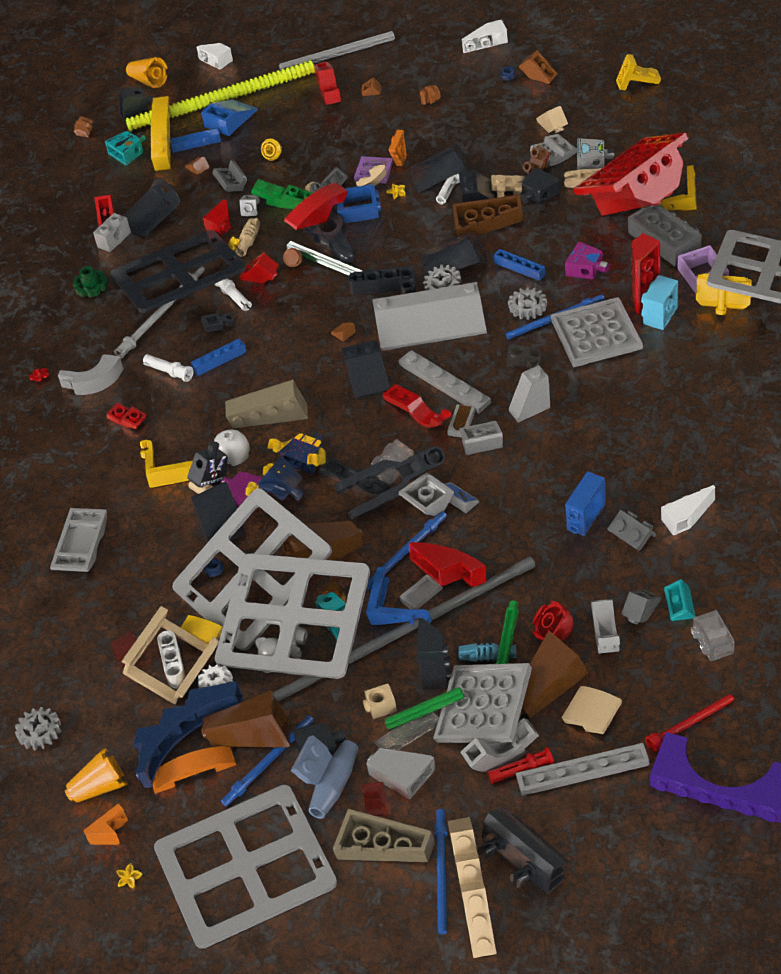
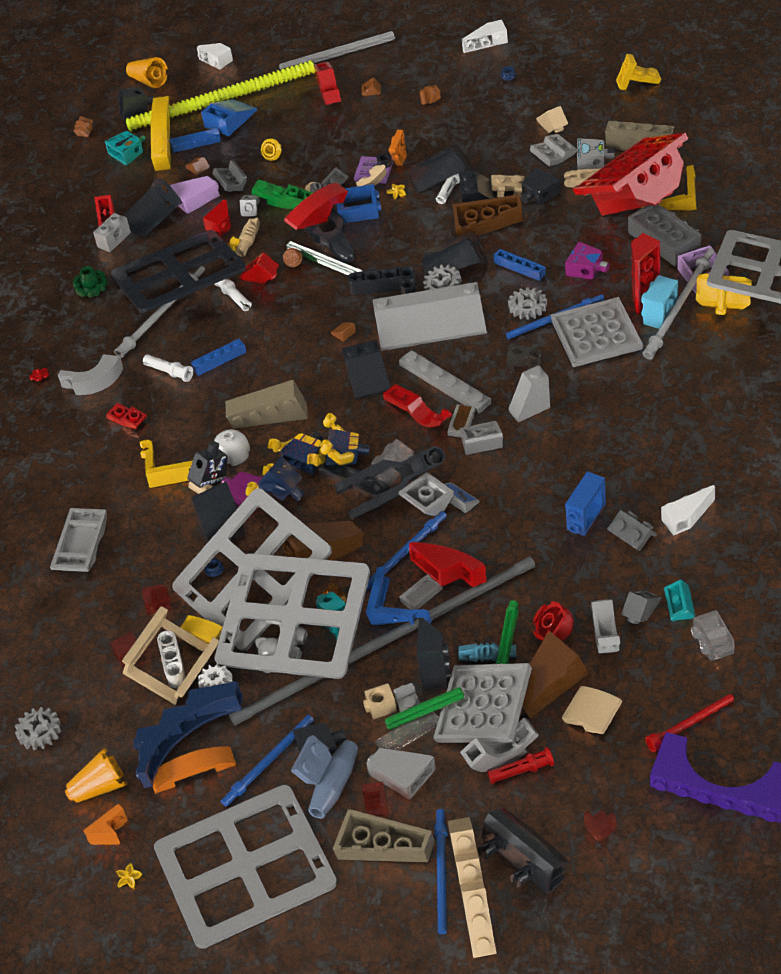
(155, 597): none -> clear red panel
(195, 192): none -> lavender slope
(215, 322): black plate -> none
(249, 724): reddish brown slope -> none
(341, 446): none -> torso
(384, 159): none -> black bush
(406, 697): none -> light grey bracket
(538, 68): dark orange slope -> none
(538, 160): reddish brown hips -> none
(582, 769): light grey plate -> none
(600, 824): none -> clear red panel
(624, 134): none -> dark tan wedge
(656, 341): none -> light grey bar

